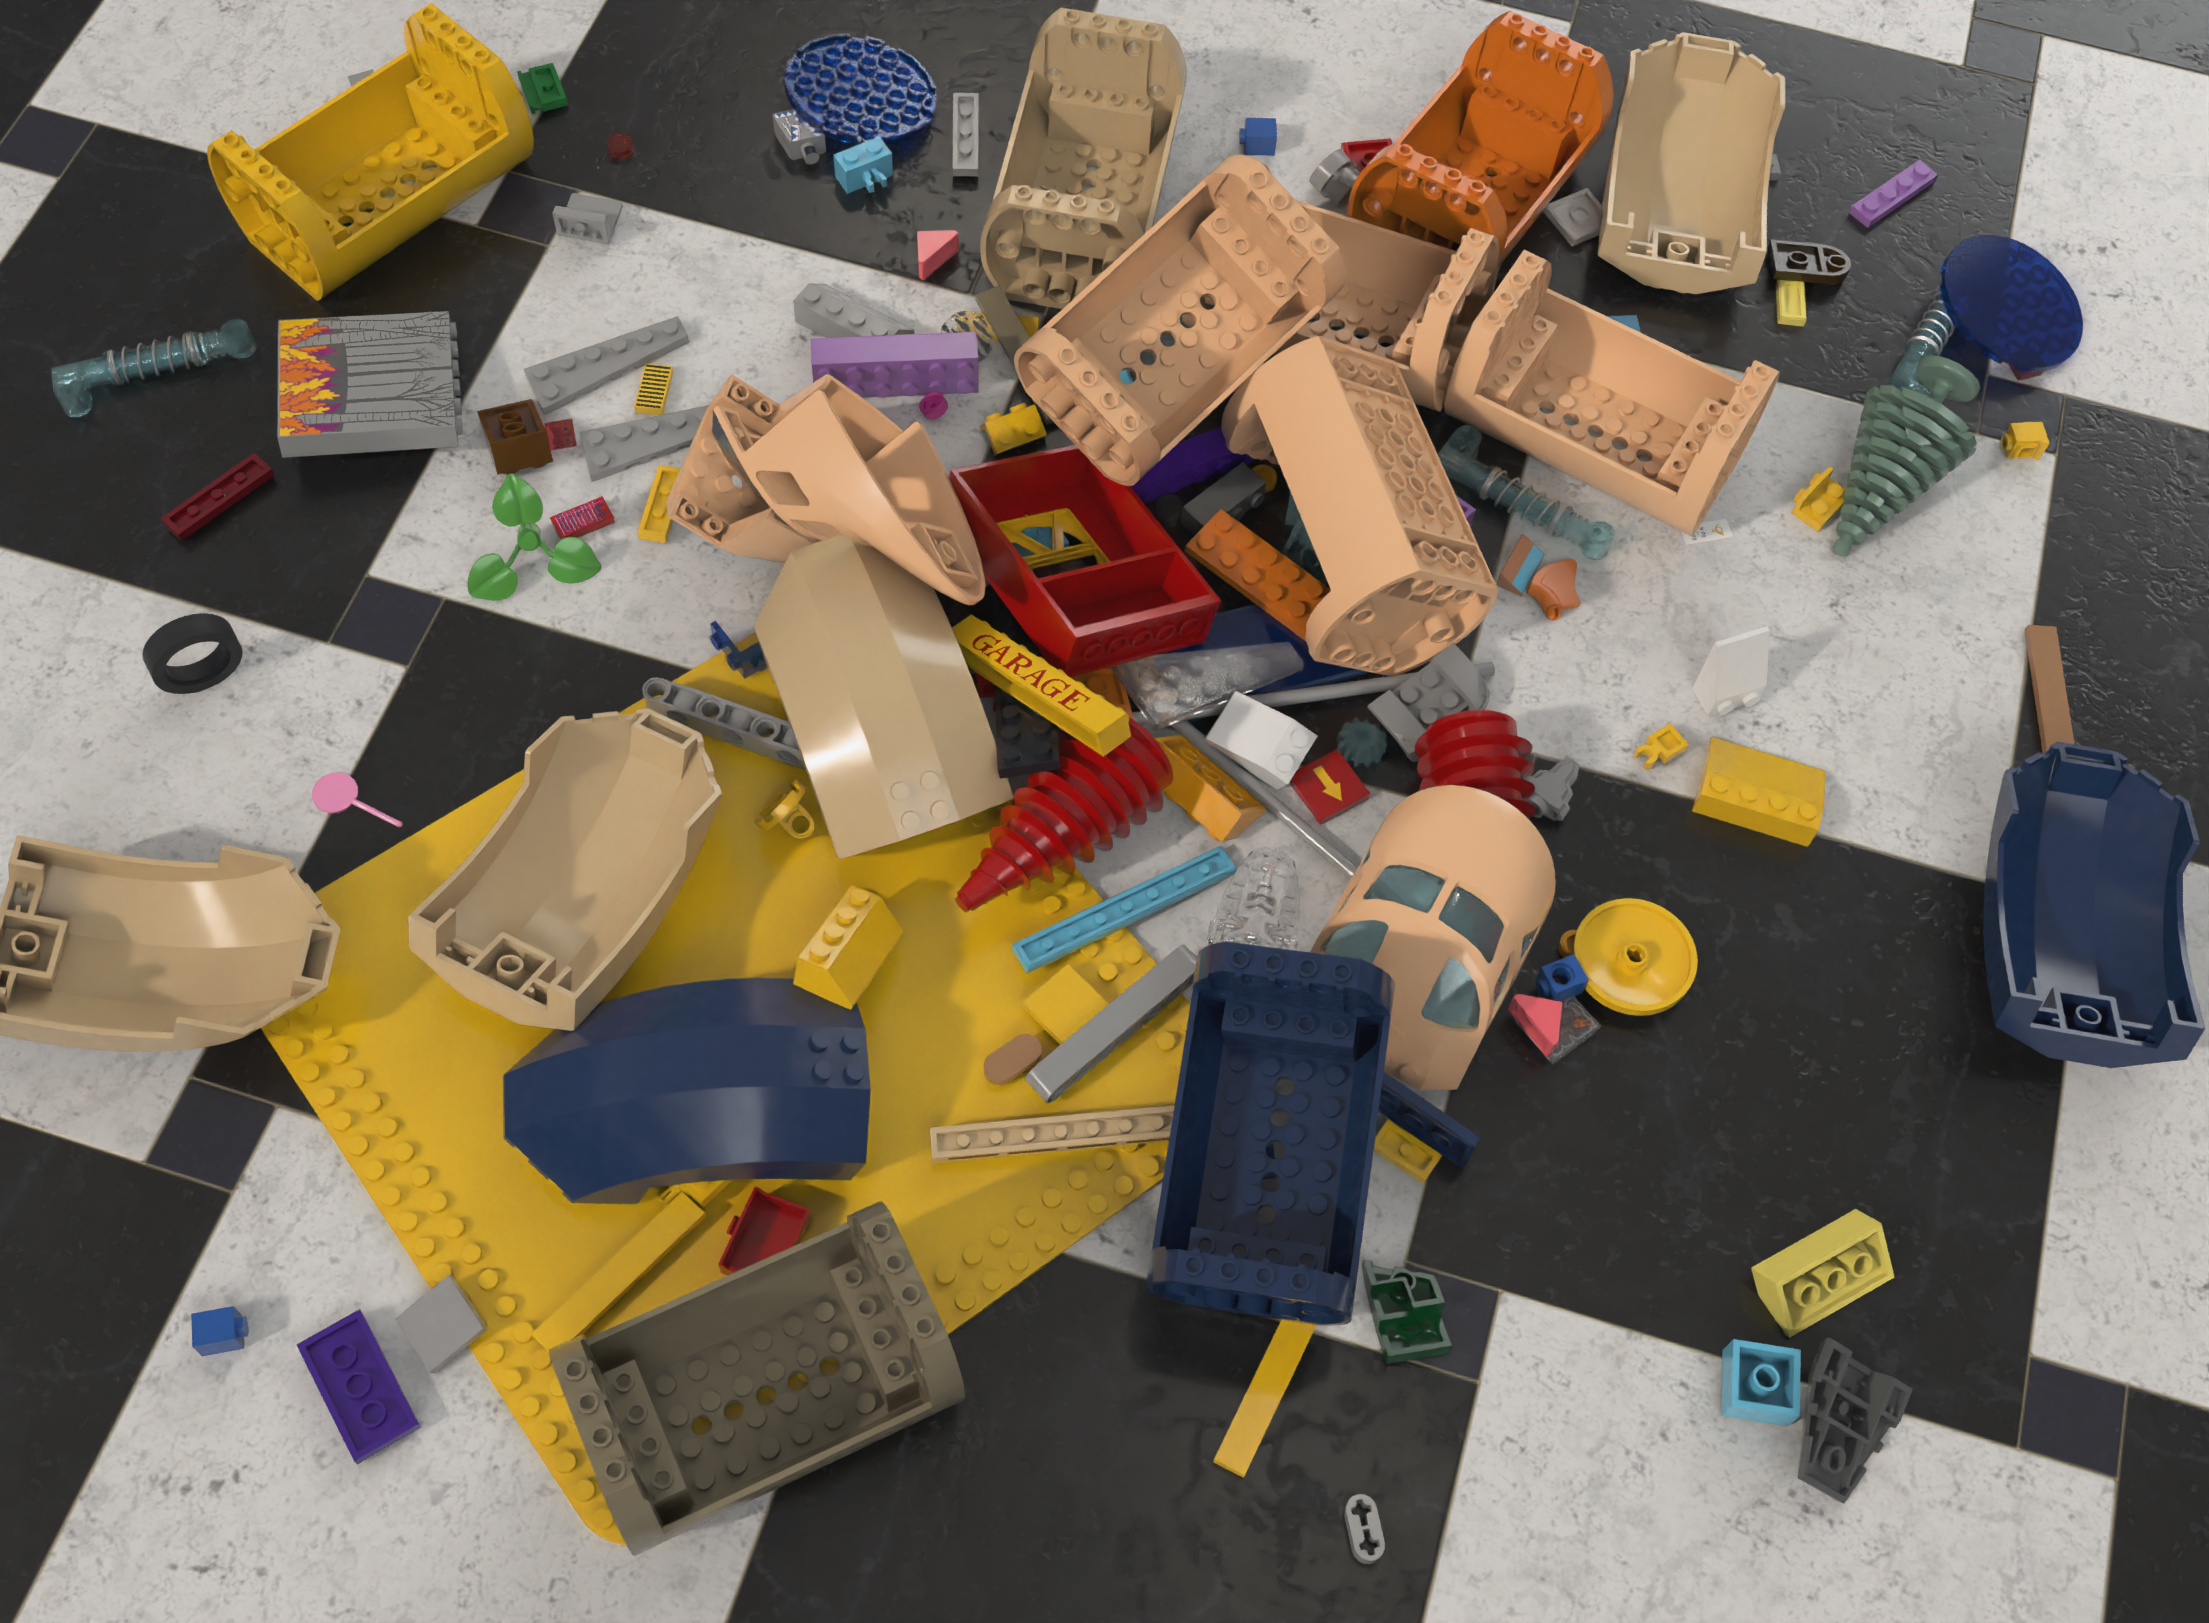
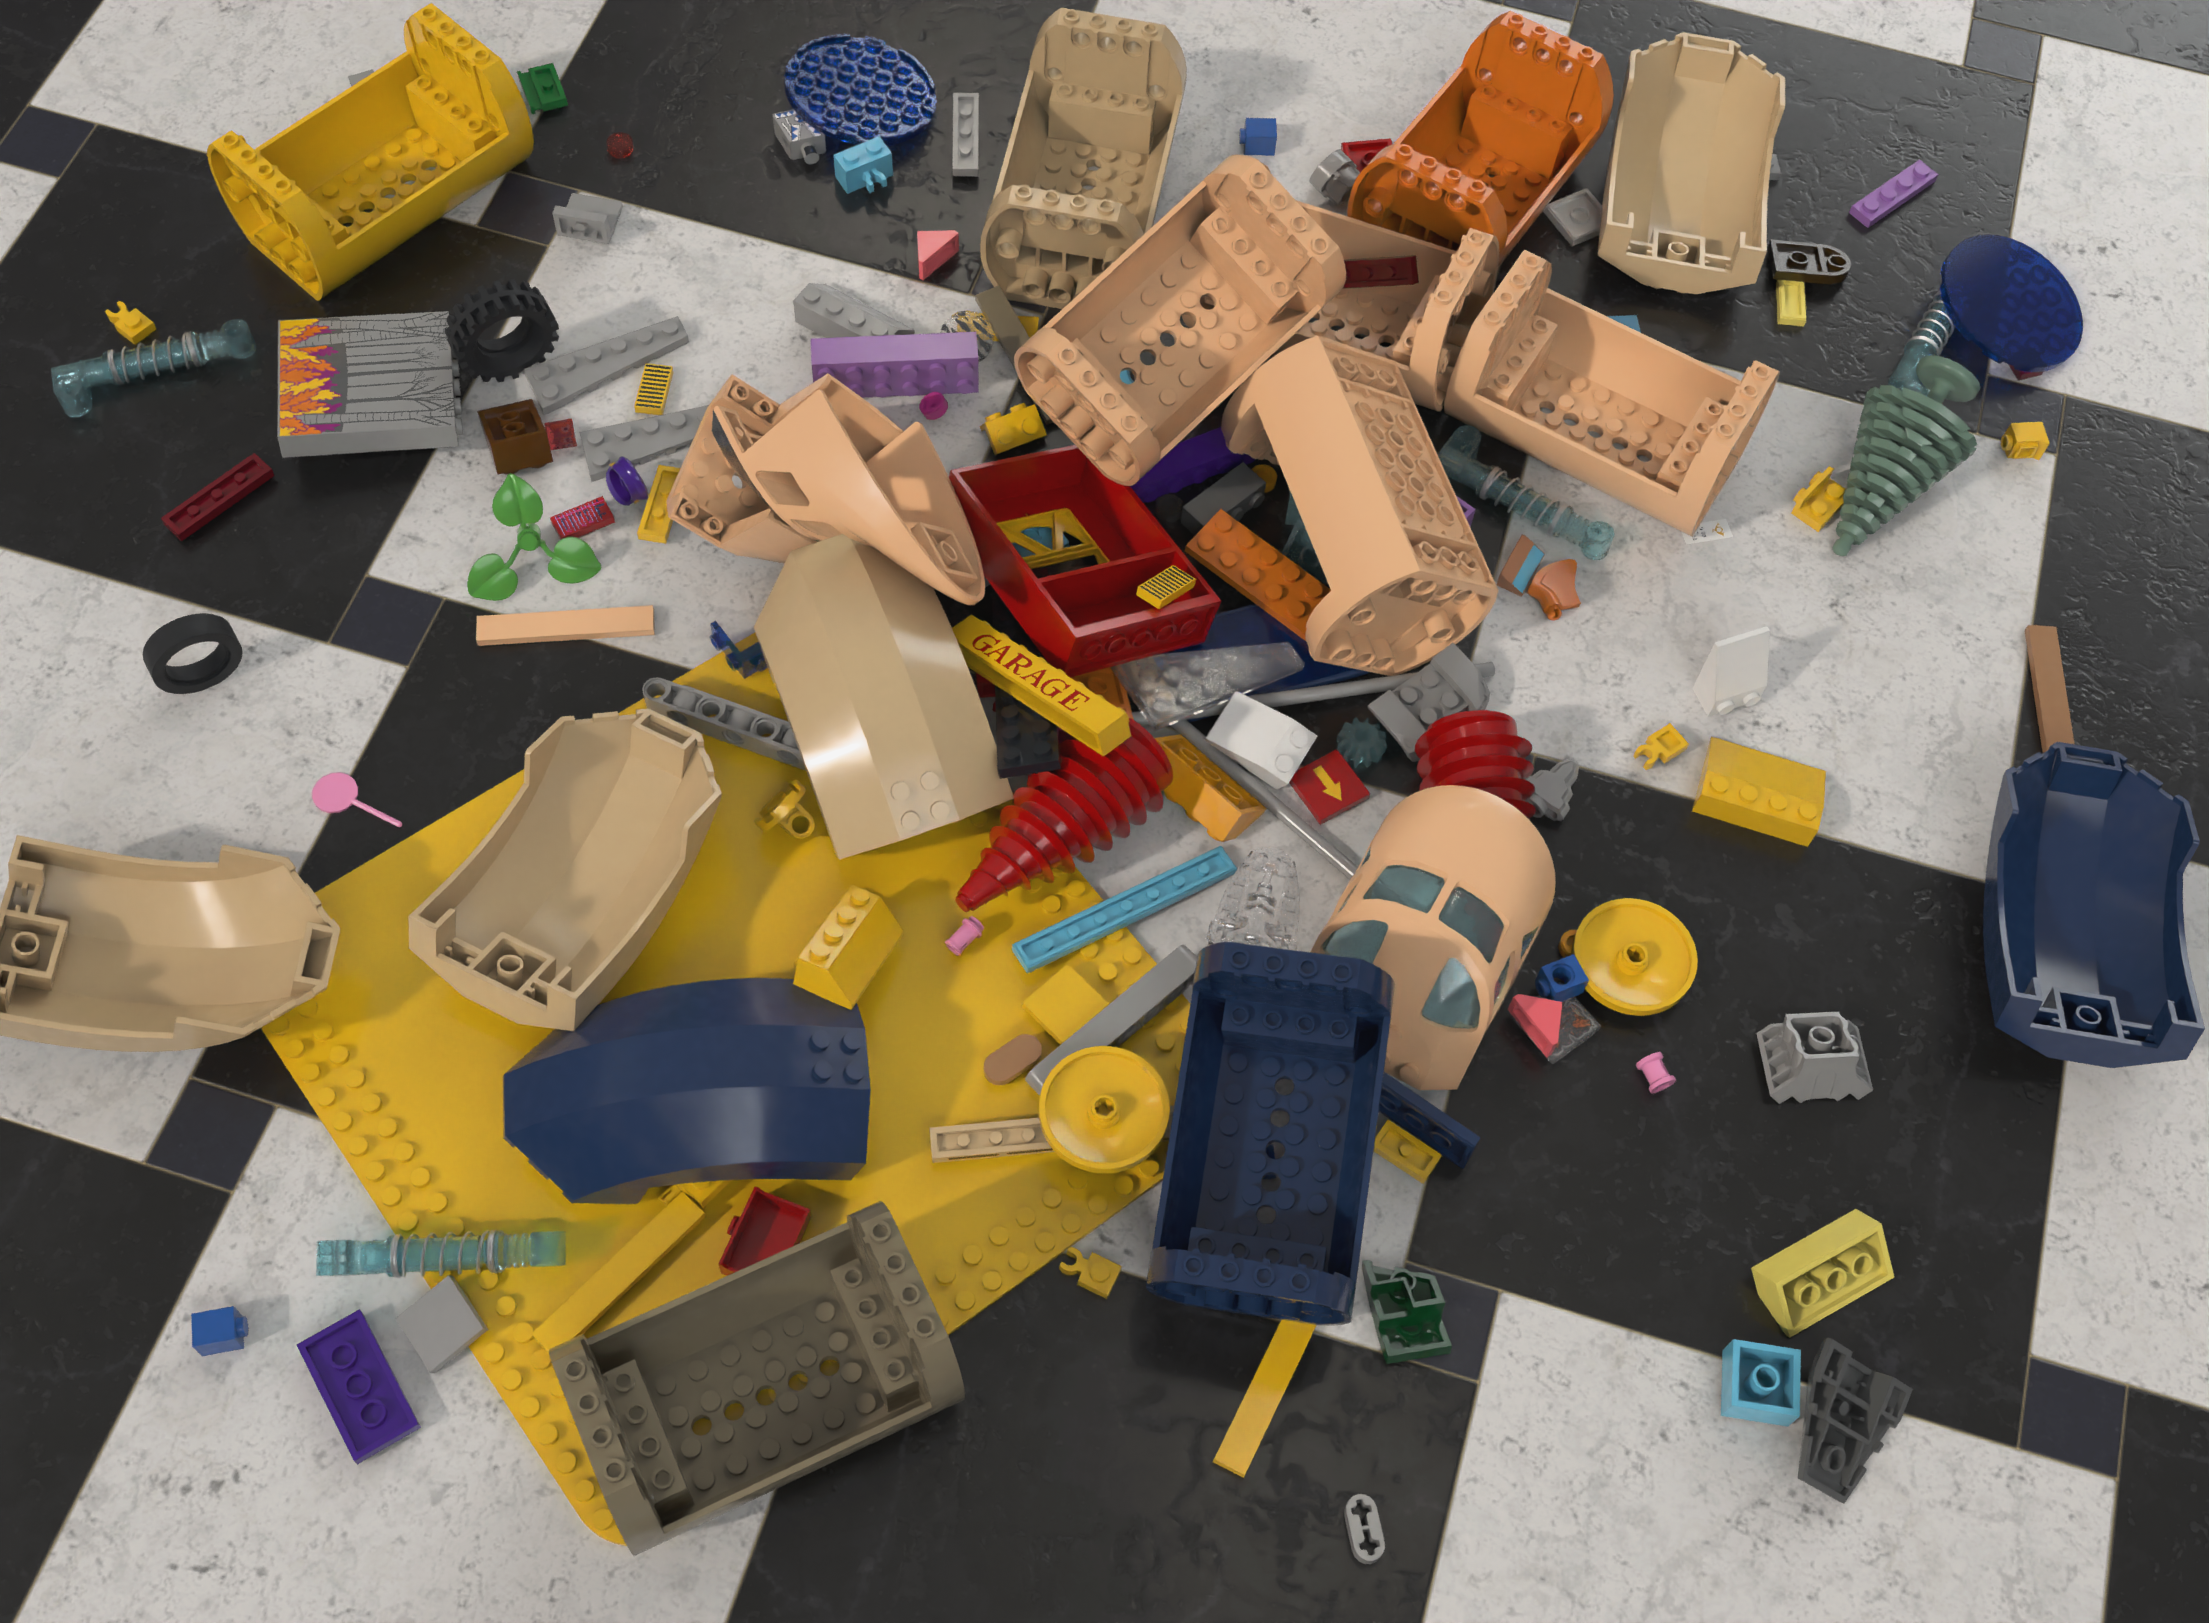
(132, 324): none -> yellow plate
(400, 1255): none -> clear light blue piece
(509, 353): none -> black tyre
(565, 625): none -> light nougat tile
(625, 482): none -> dark purple piece
(964, 935): none -> bright pink pin
(1095, 1274): none -> yellow plate
(1104, 1109): none -> yellow dish
(1165, 587): none -> yellow tile
(1381, 271): none -> dark red plate
(1655, 1072): none -> bright pink bush
(1814, 1058): none -> light grey slope

